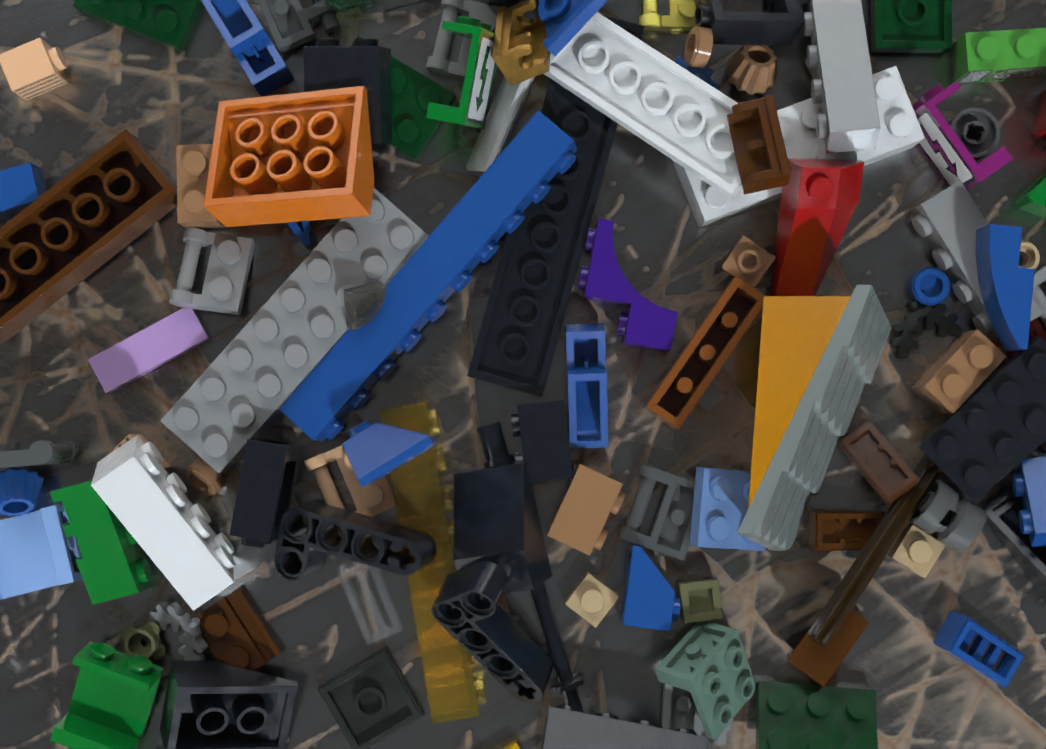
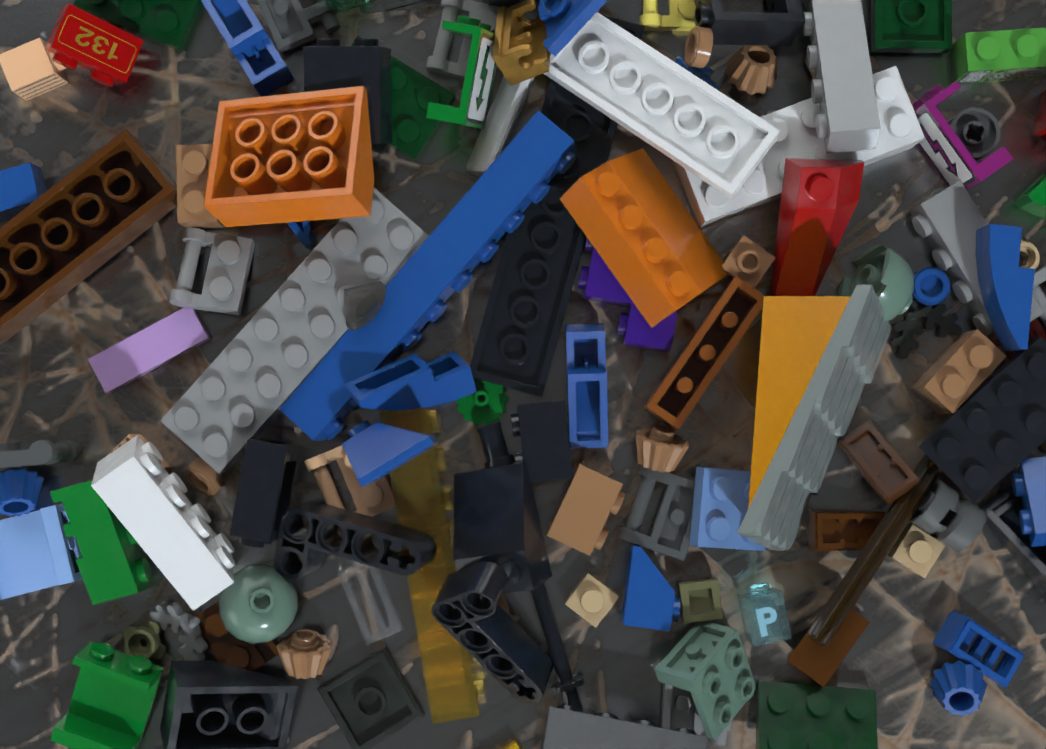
(93, 45): none -> red brick
(258, 604): none -> sand green cylinder
(304, 653): none -> medium nougat piece
(413, 383): none -> blue slope
(485, 404): none -> green piece
(644, 235): none -> orange slope
(660, 448): none -> medium nougat piece
(758, 145): reddish brown hinge -> none
(764, 615): none -> clear light blue brick
(887, 274): none -> sand green cylinder
(959, 687): none -> blue piece

